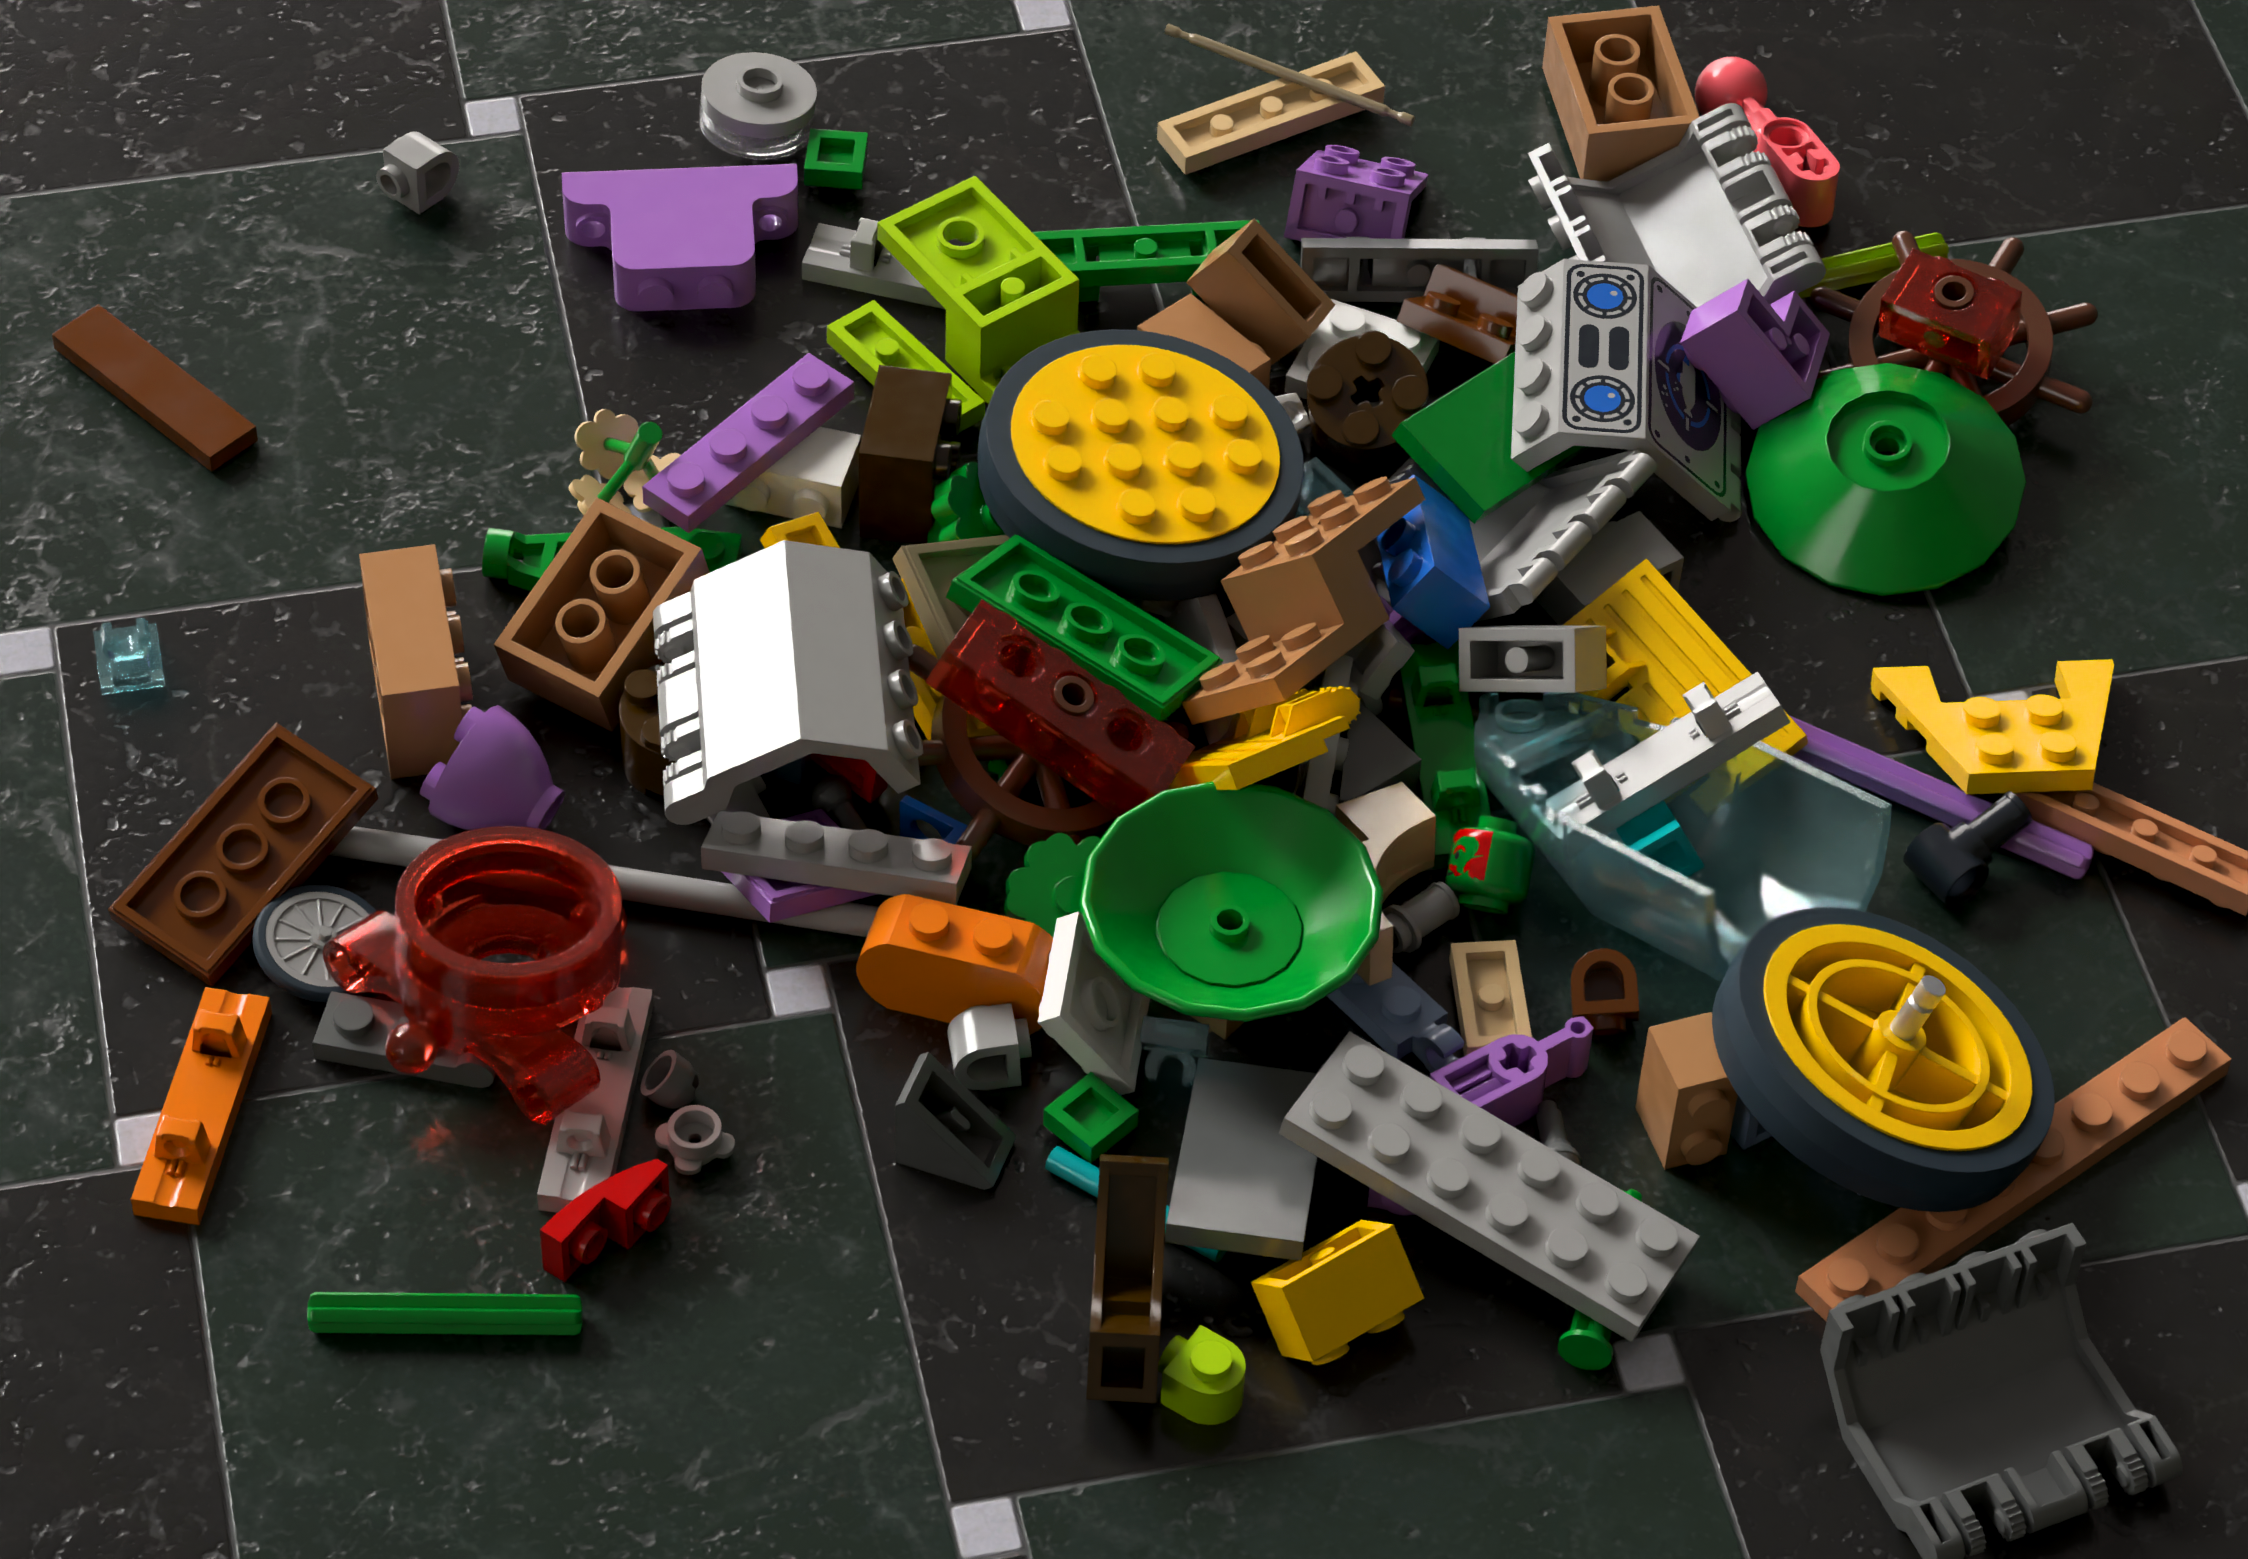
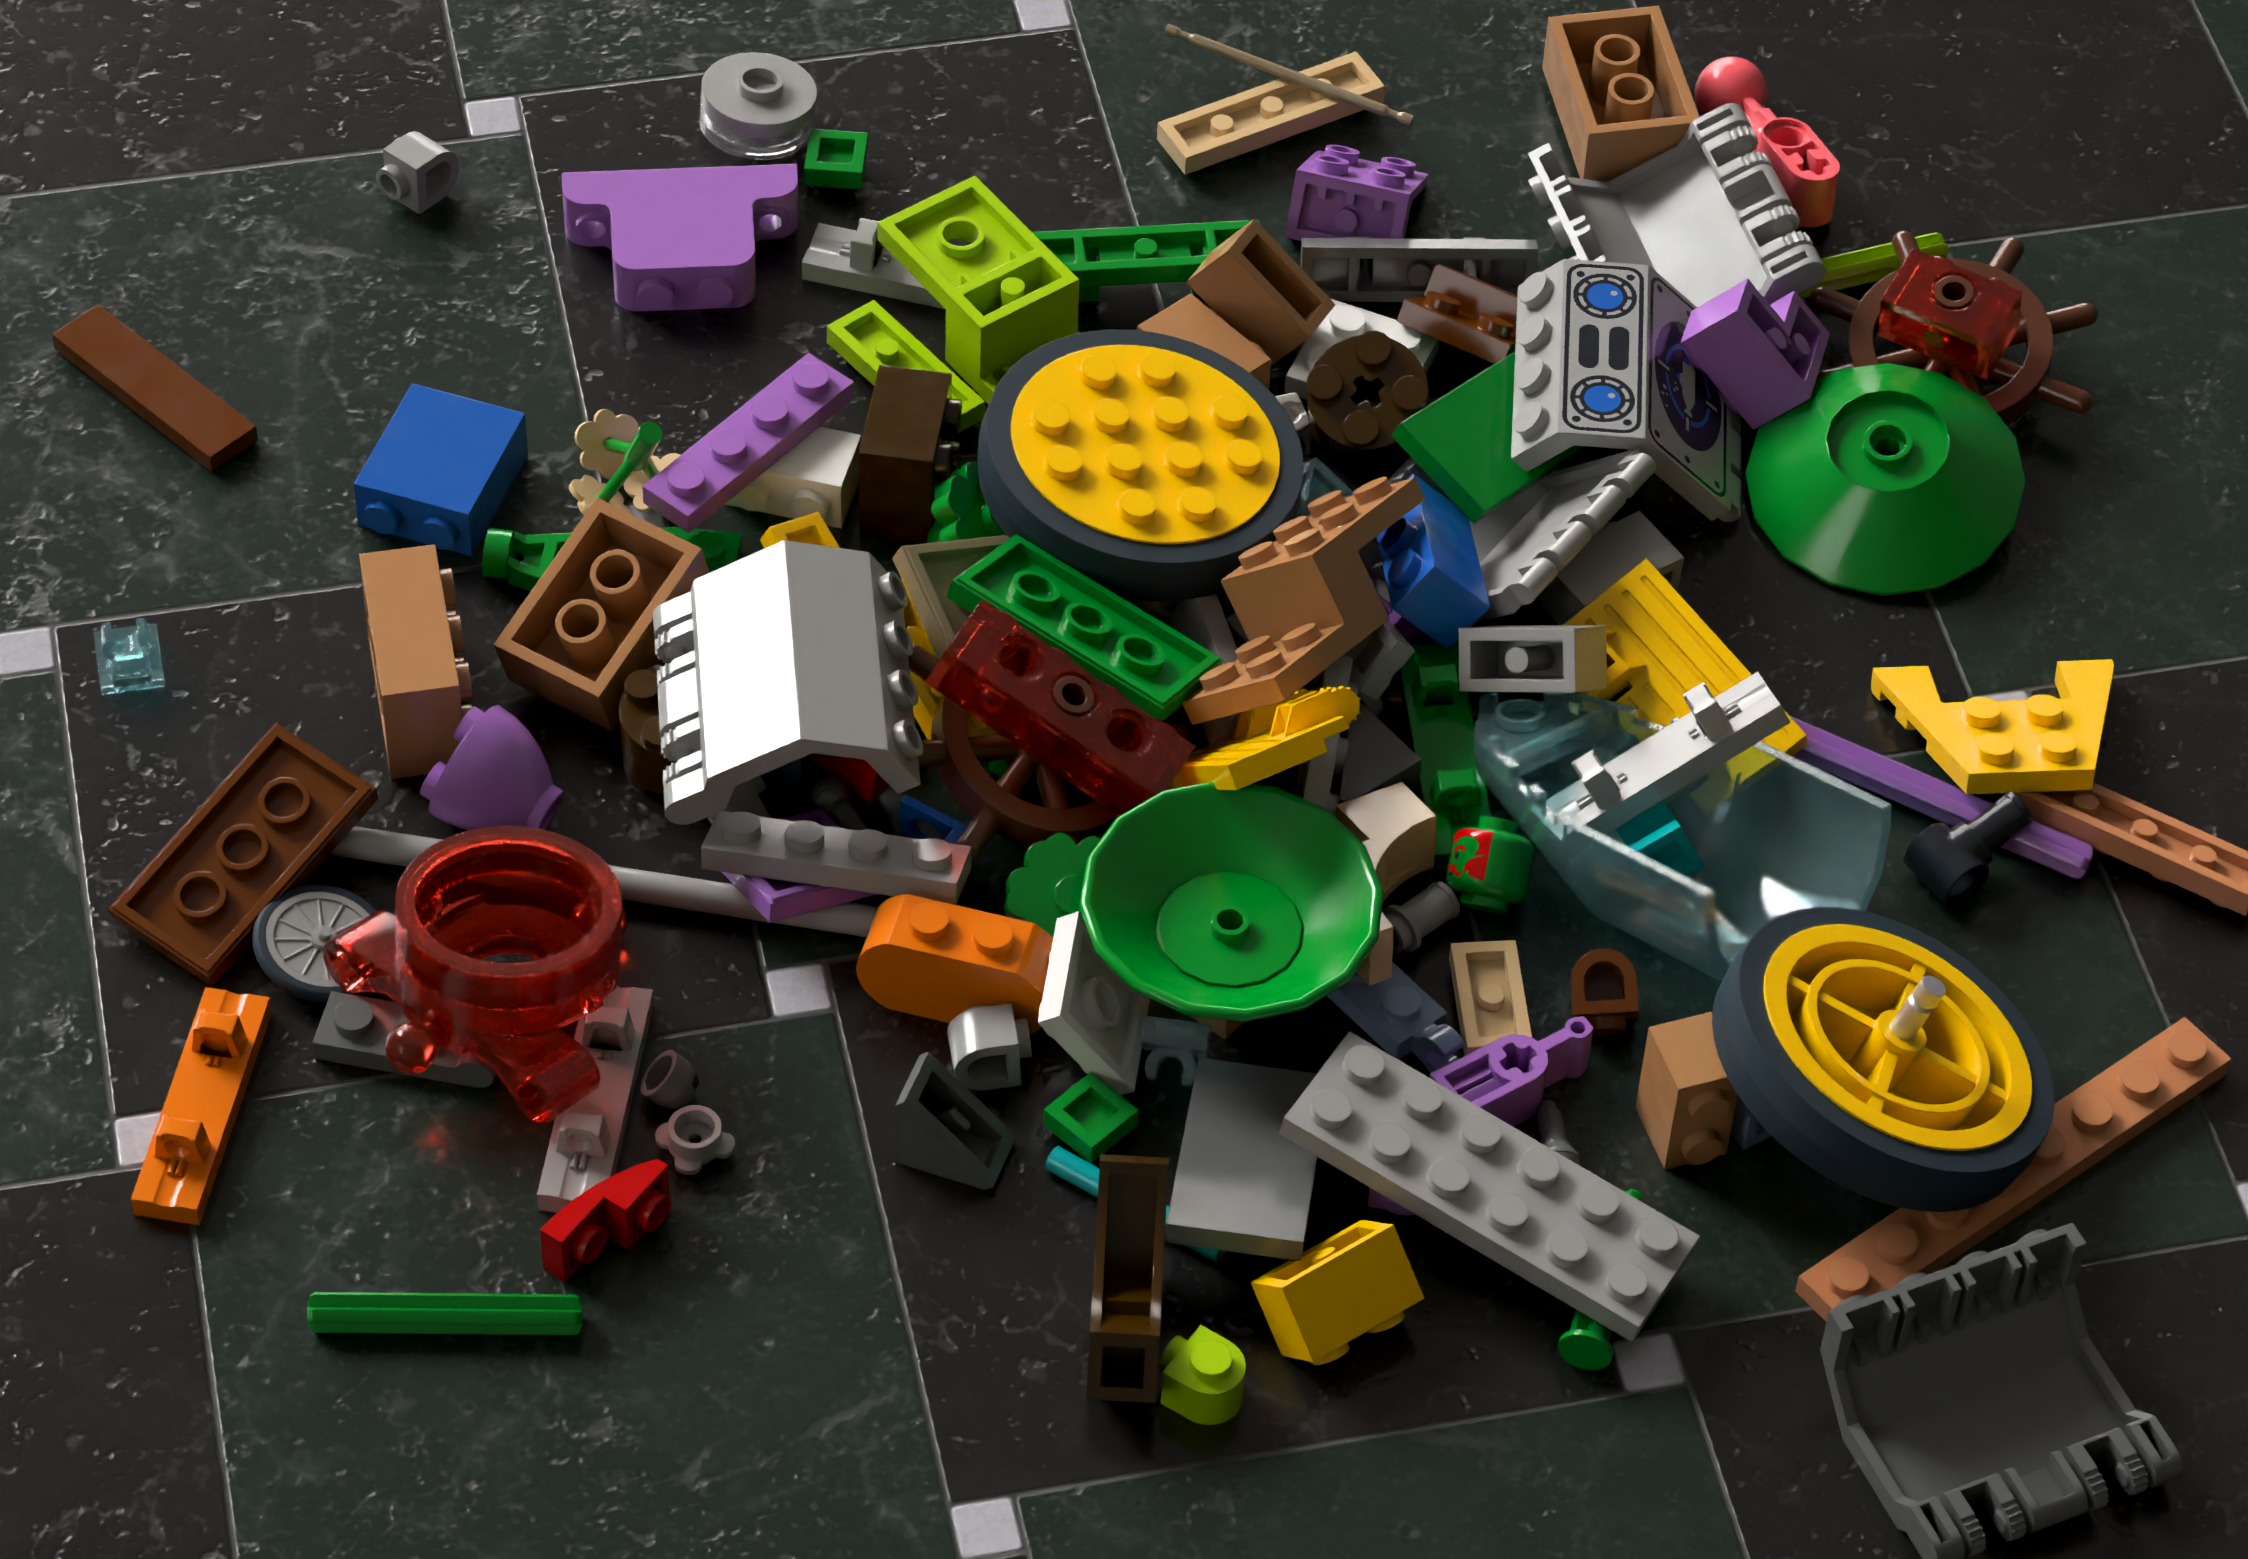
(441, 469): none -> blue brick

